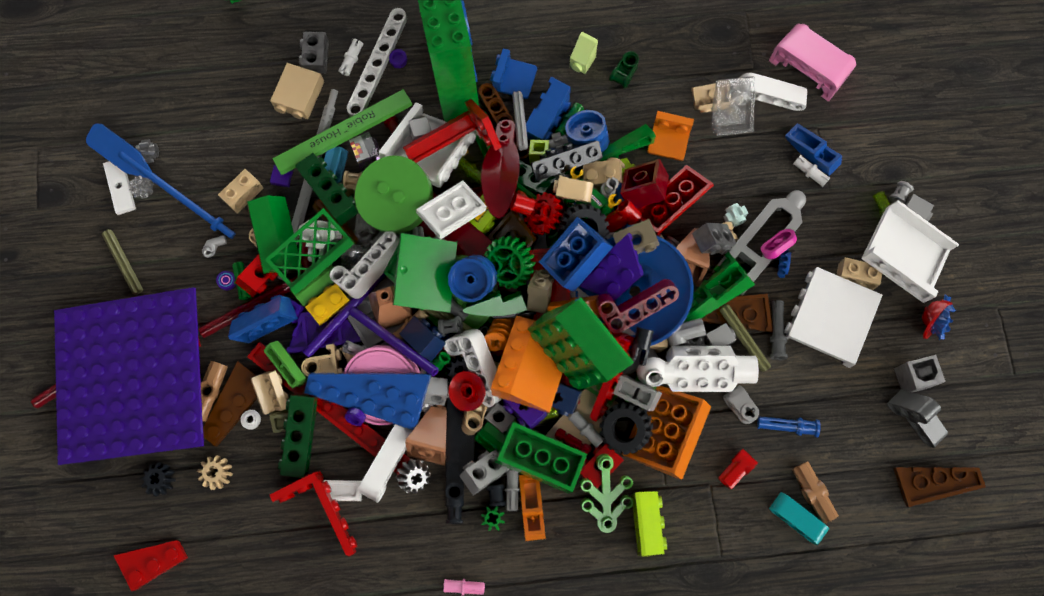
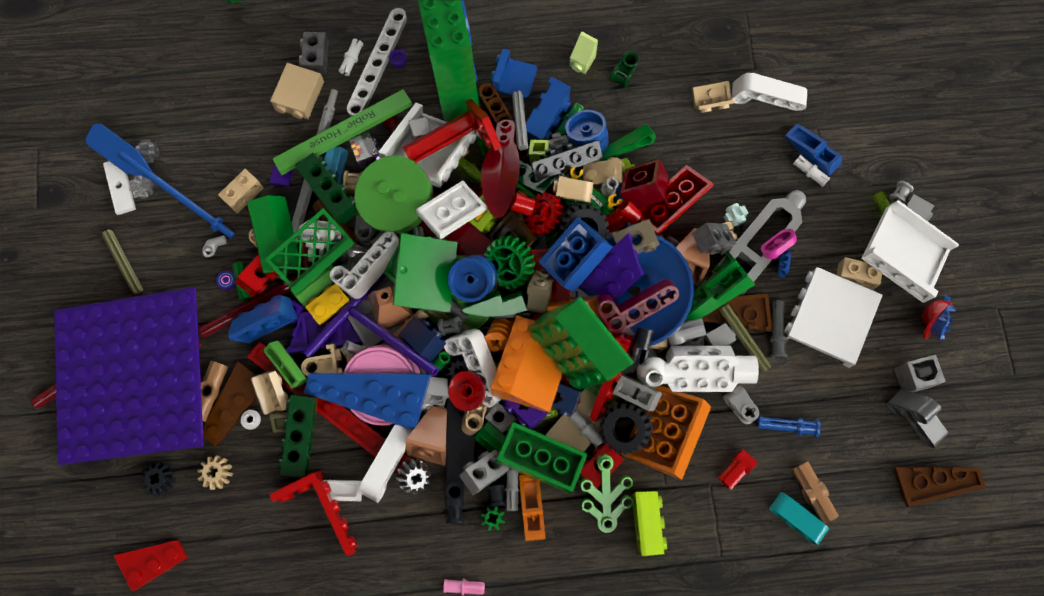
(355, 416): dark purple tile -> none
(572, 441): dark red axle -> none
(671, 136): orange bracket -> none
(733, 106): clear slope -> none
(814, 58): bright pink windscreen -> none

